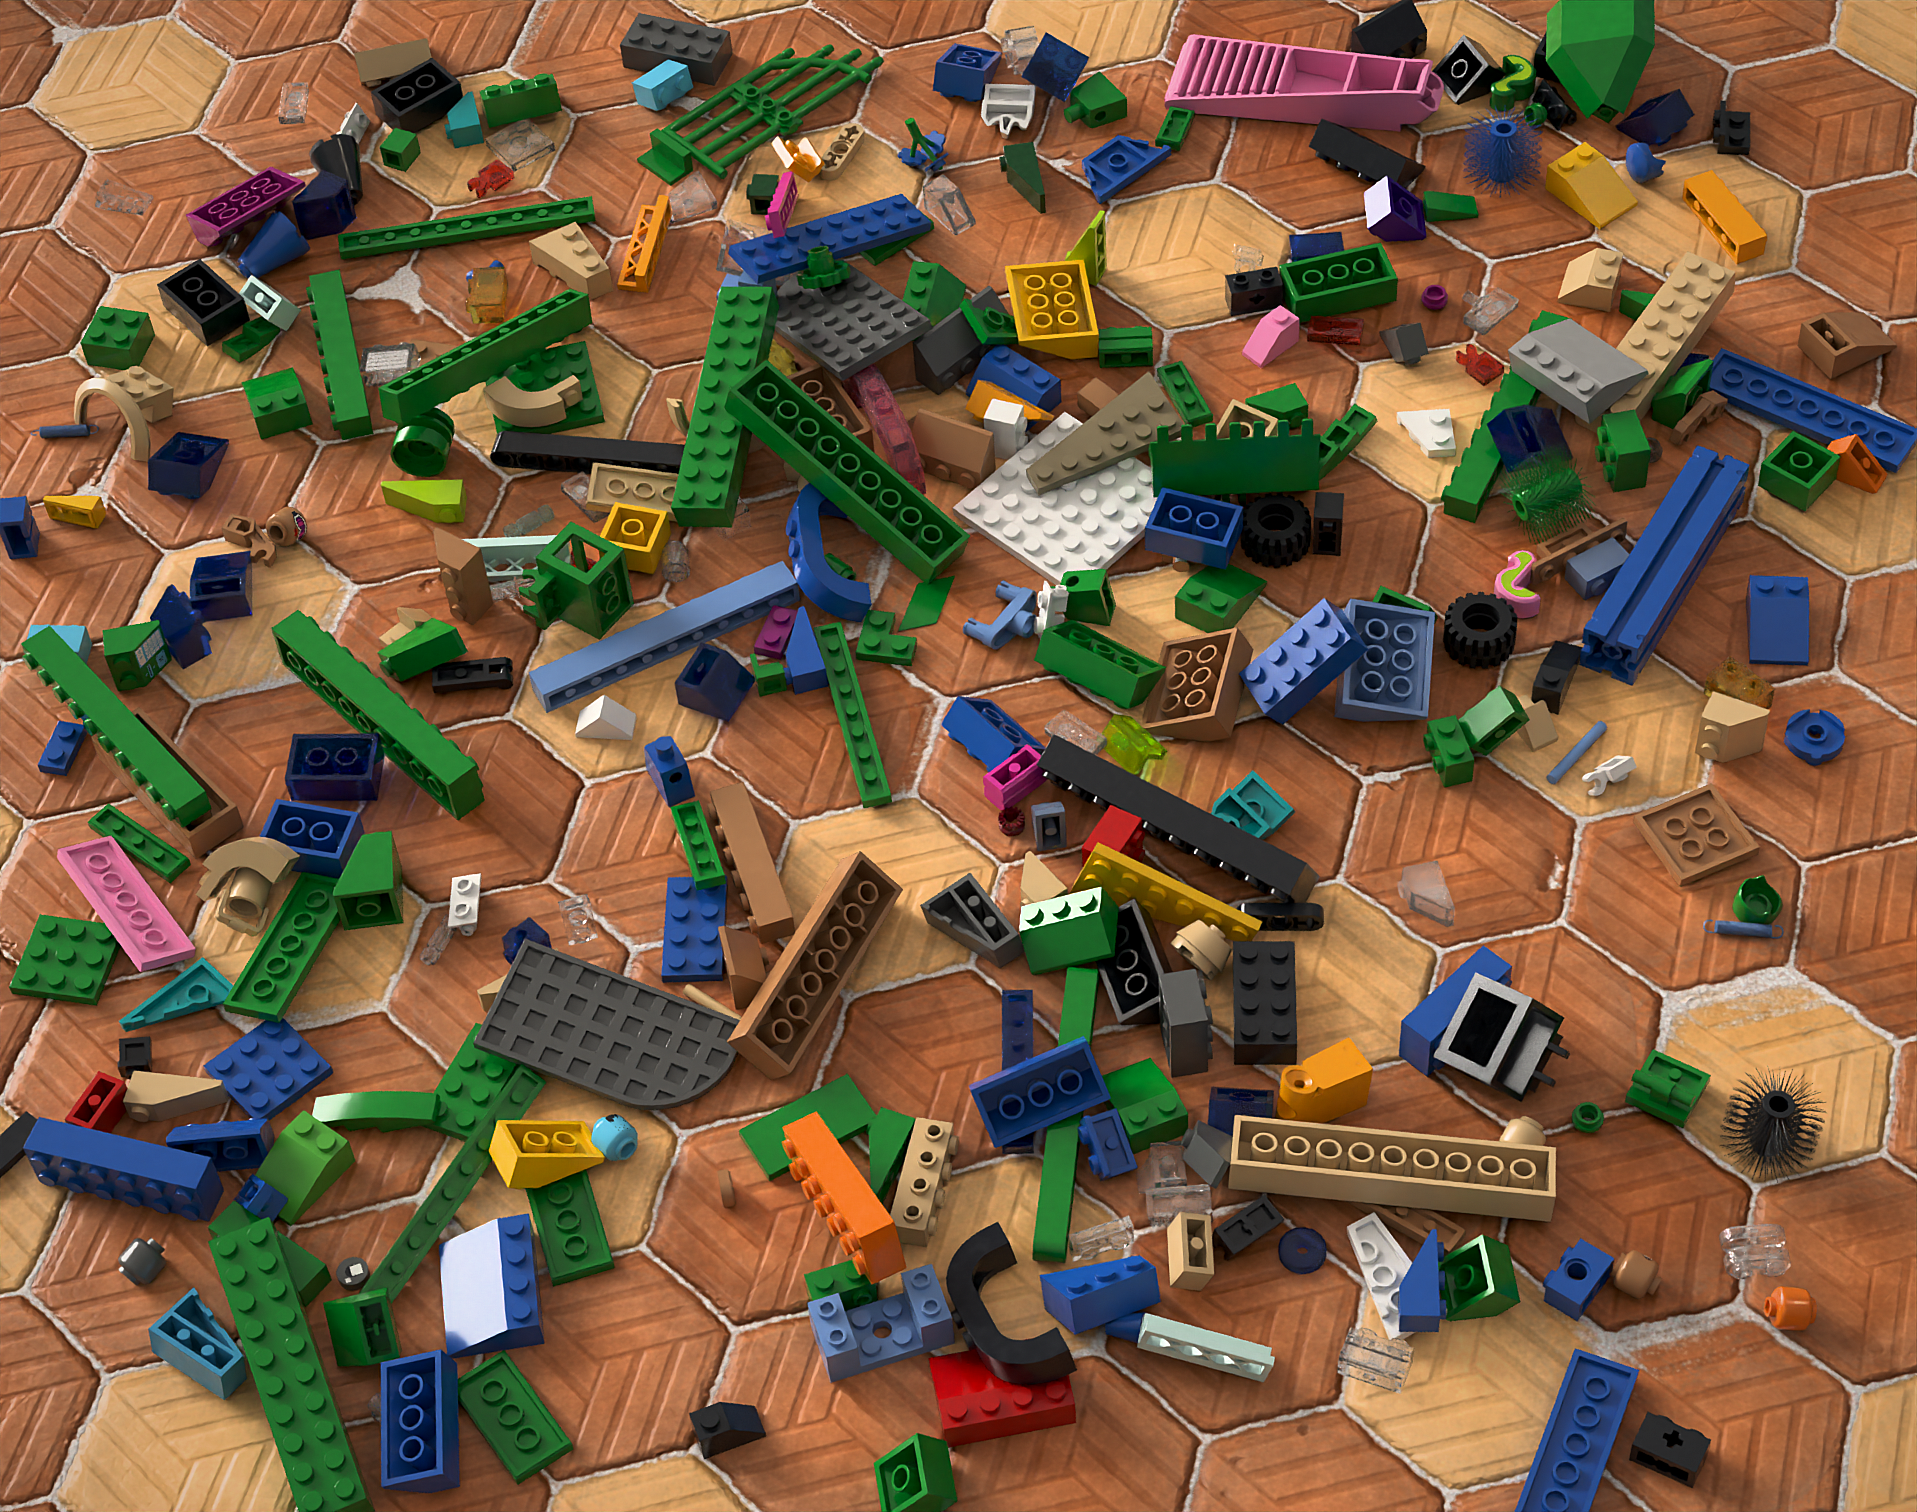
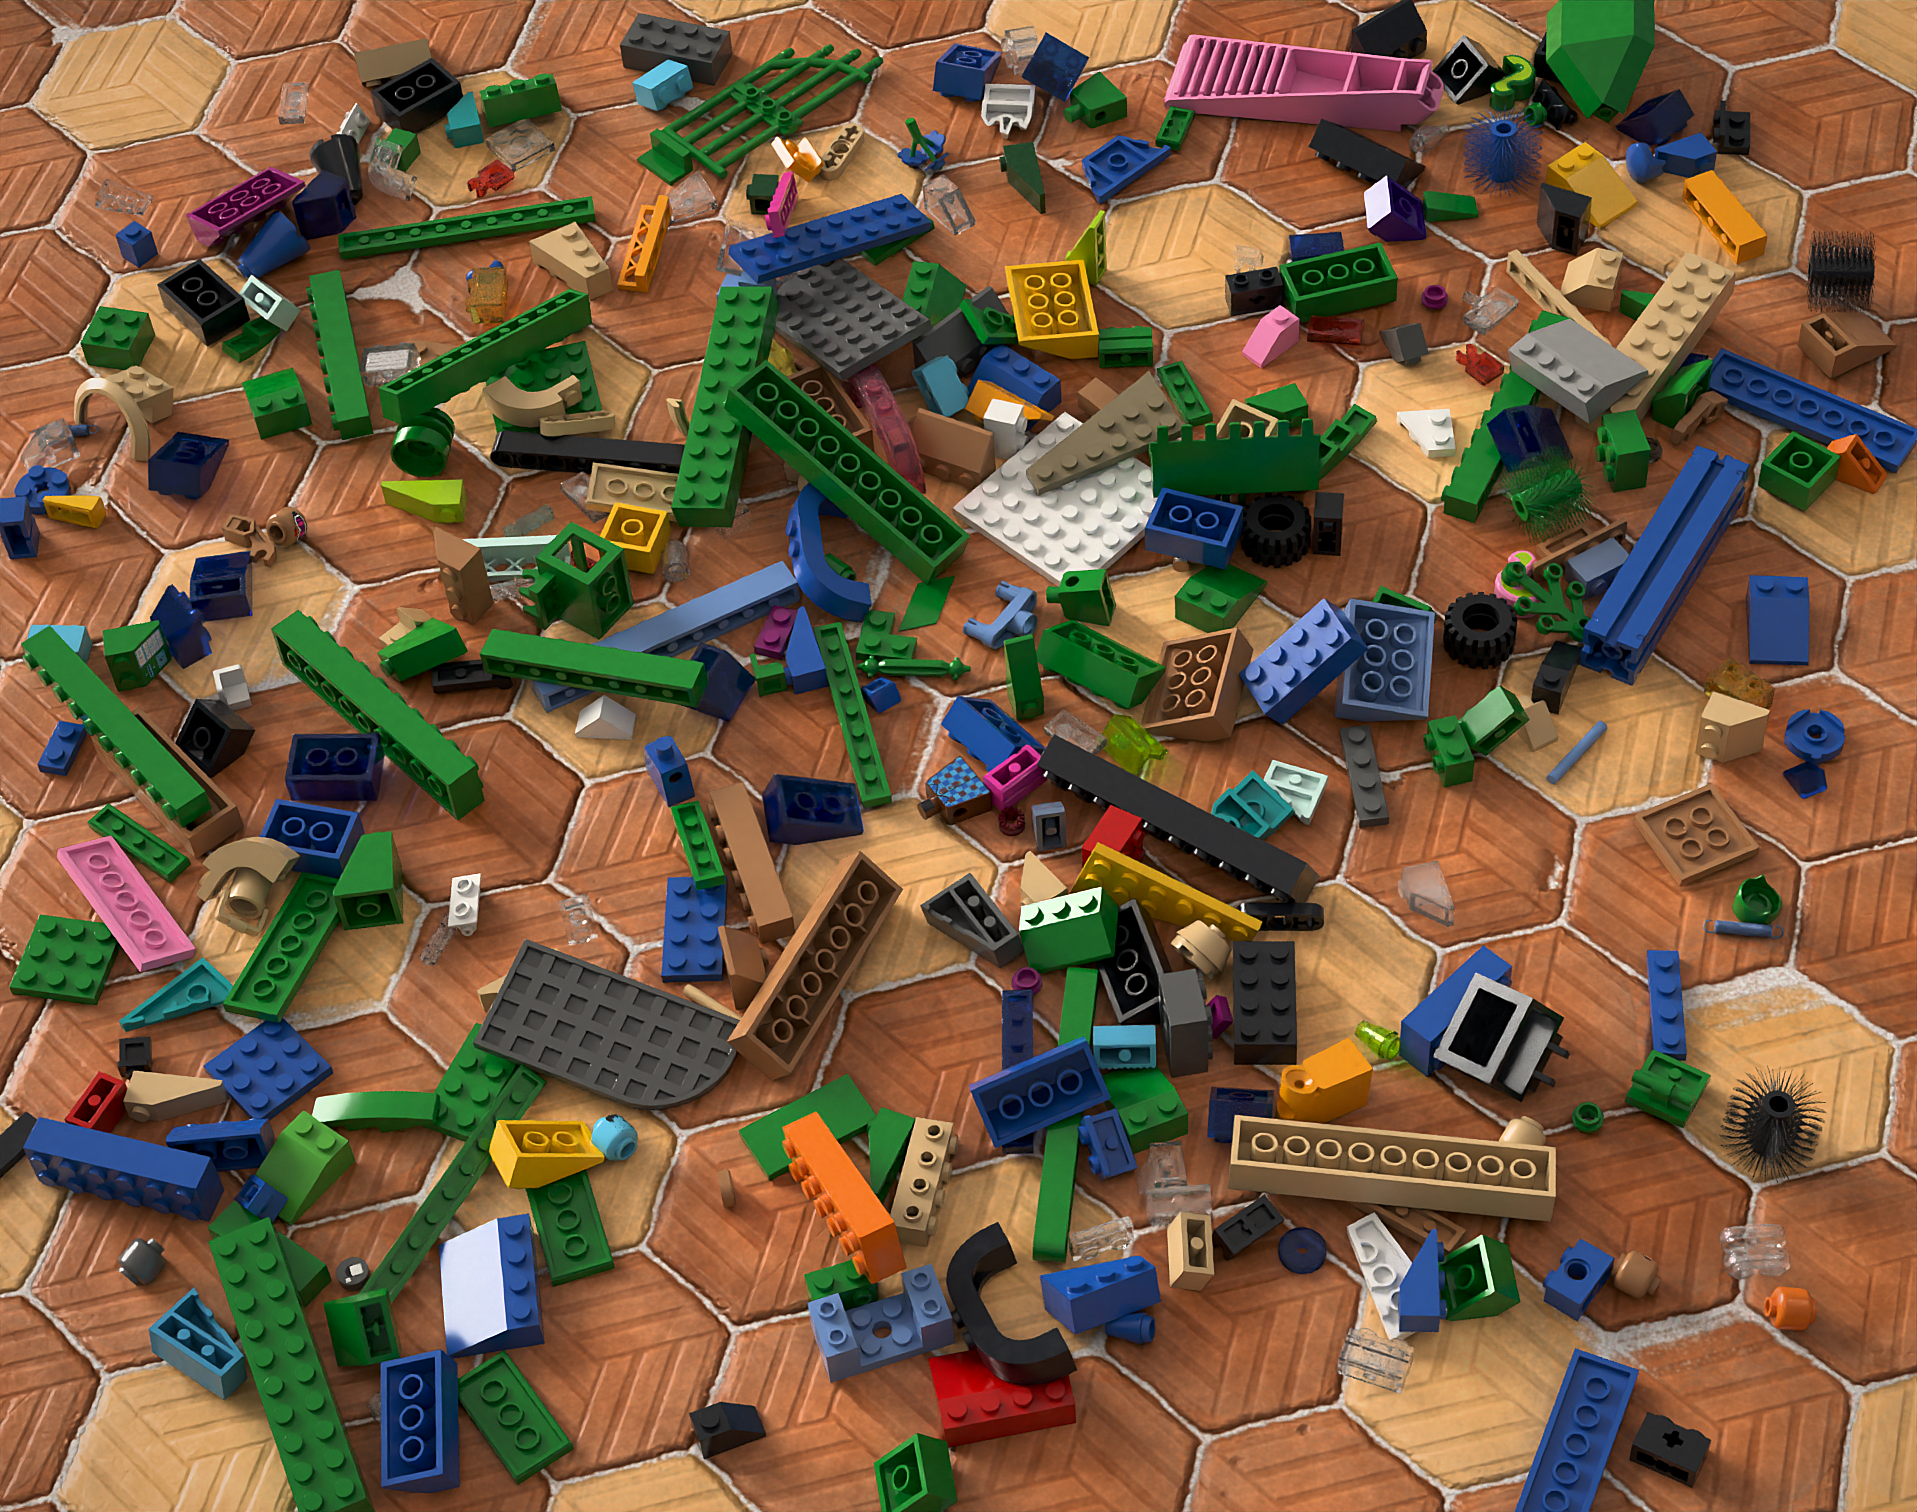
(38, 479): none -> blue plate
(50, 446): none -> clear slope
(136, 244): none -> blue brick
(214, 736): none -> black slope
(232, 687): none -> white panel
(384, 174): none -> clear plate
(515, 937): clear blue brick -> none
(577, 423): none -> tan beam
(594, 667): none -> green brick
(810, 810): none -> clear blue slope
(822, 269): green plant -> none
(881, 694): none -> blue slope
(913, 667): none -> green wheel
(941, 386): none -> medium azure brick
(955, 794): none -> torso
(1023, 677): none -> green slope
(1027, 979): none -> magenta plate
(1050, 601): white hinge -> none
(1124, 1046): none -> medium azure brick
(1205, 1347): light aqua fence -> none
(1207, 1152): dark grey slope -> none
(1221, 1015): none -> magenta plate
(1298, 787): none -> light aqua wing
(1364, 776): none -> dark grey plate
(1380, 1040): none -> clear neon green cone
(1427, 138): none -> clear plant
(1543, 292): none -> tan plate
(1551, 603): none -> green plant
(1563, 218): none -> black slope
(1612, 770): white plate -> none
(1666, 1003): none -> blue plate
(1687, 156): none -> blue slope
(1806, 779): none -> clear blue slope
(1841, 271): none -> black piece

